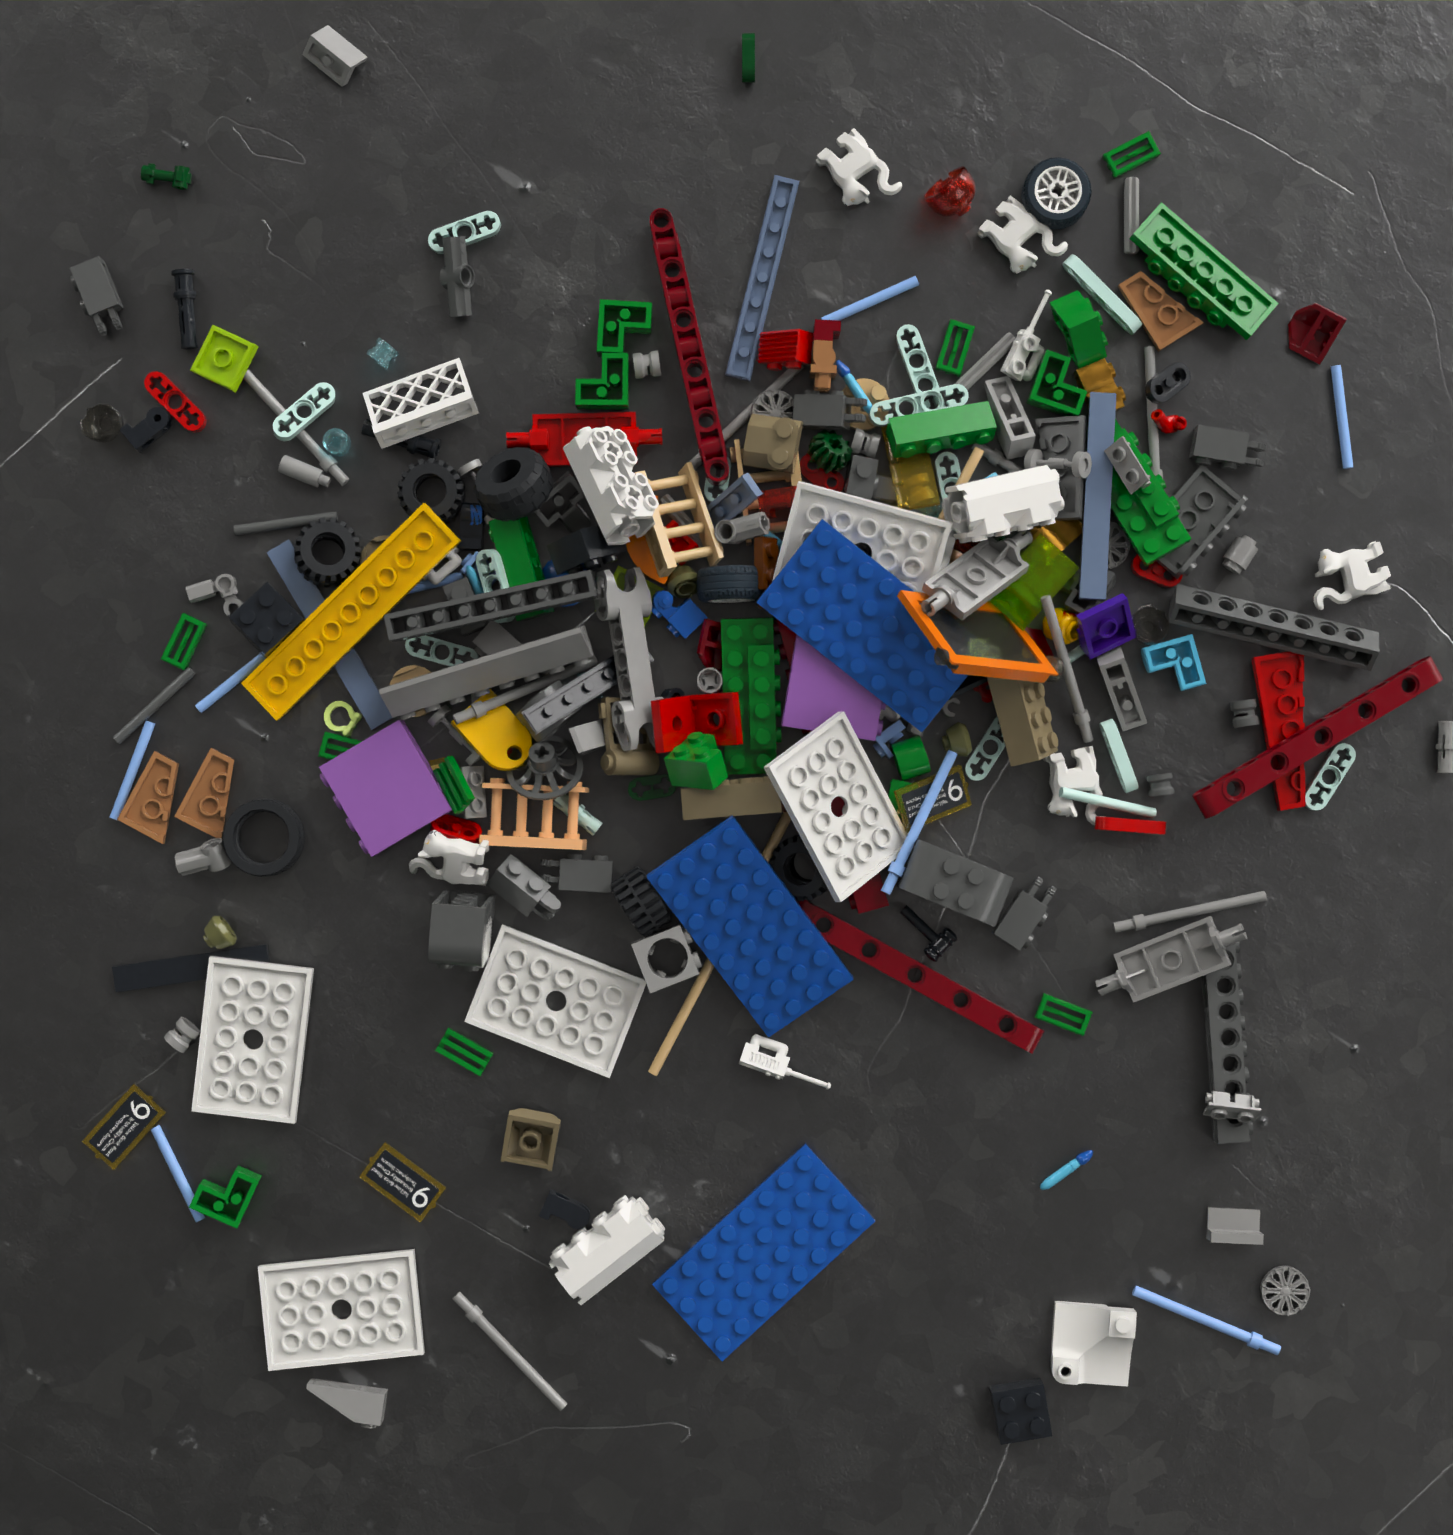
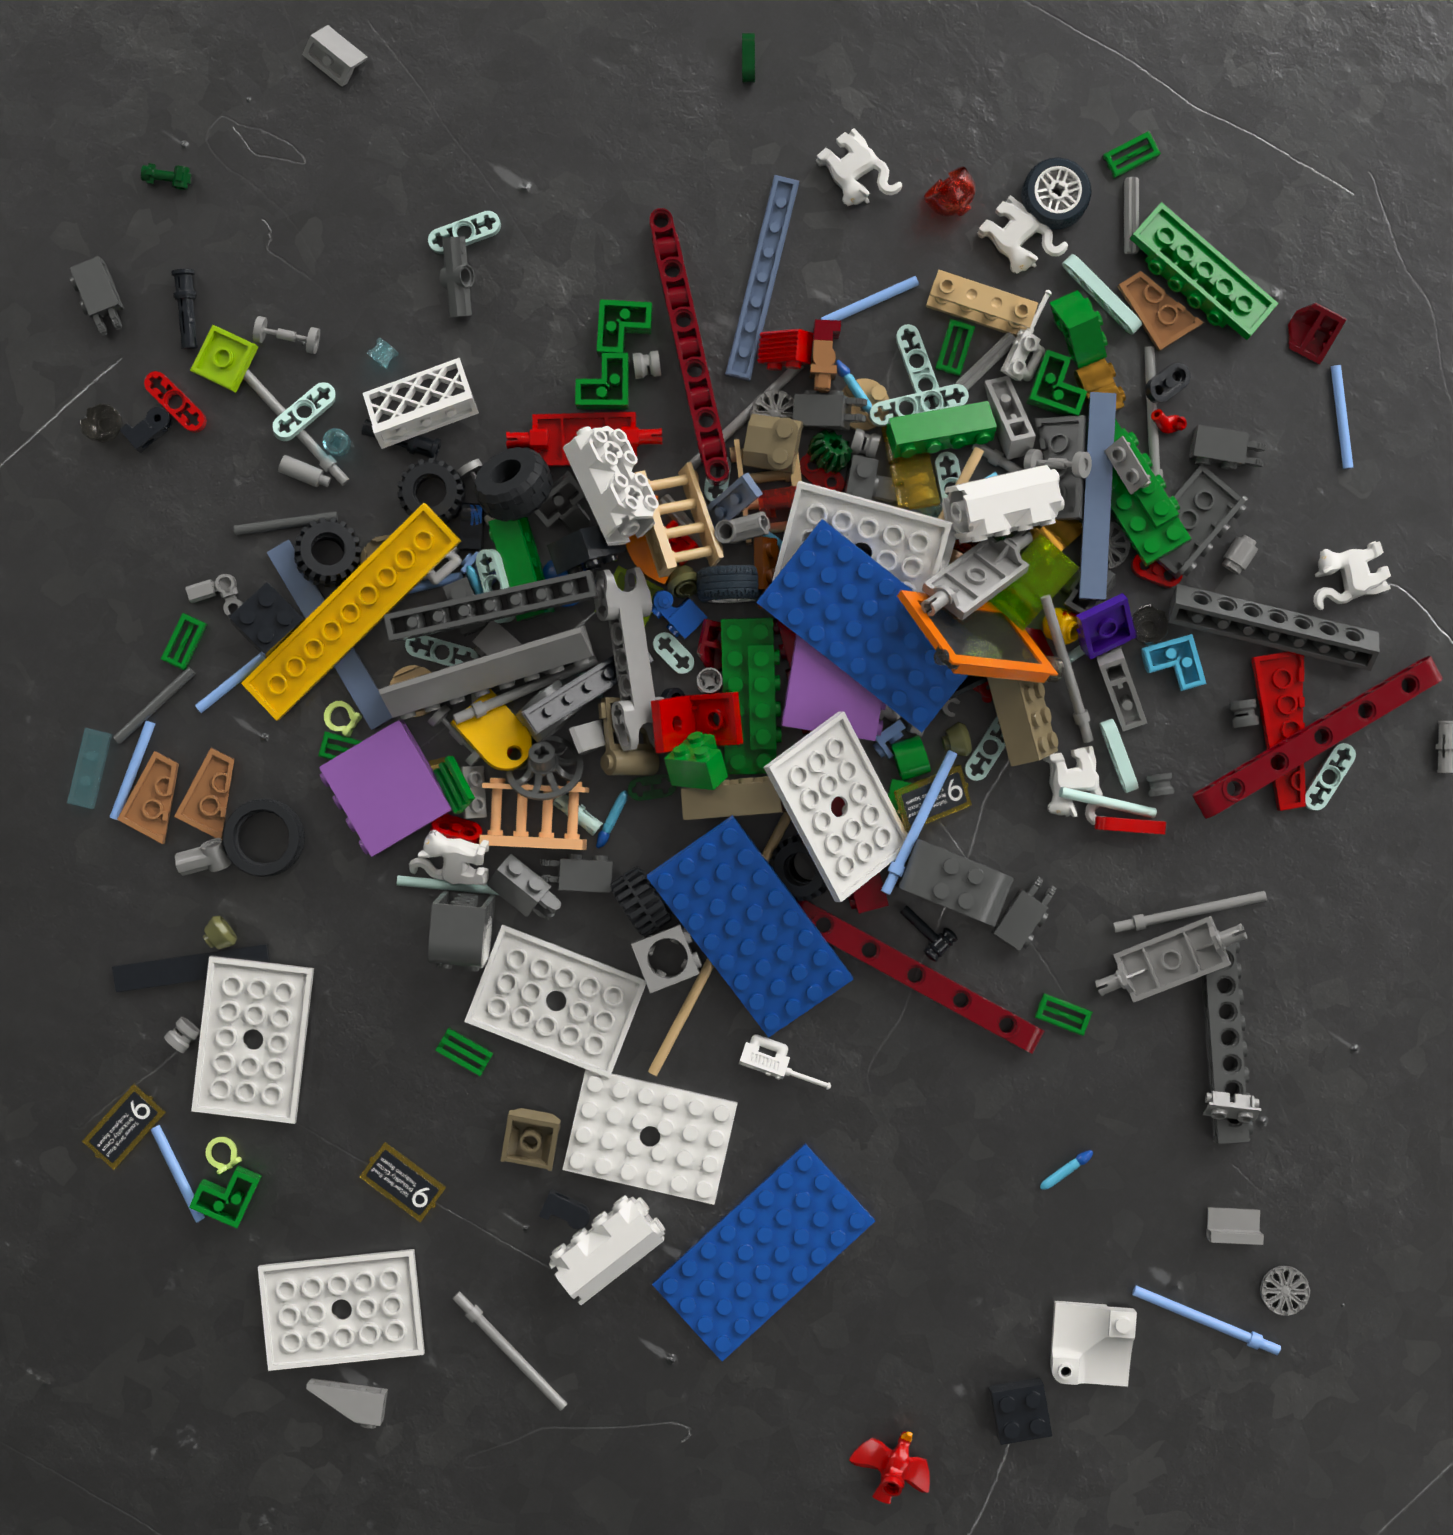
(89, 768): none -> clear light blue tile
(234, 1159): none -> yellowish green piece
(260, 331): none -> light grey wheel
(442, 885): none -> light aqua piece
(603, 835): none -> medium azure piece
(669, 657): none -> light aqua beam
(690, 1126): none -> white plate
(894, 1466): none -> red animal
(980, 303): none -> tan fence

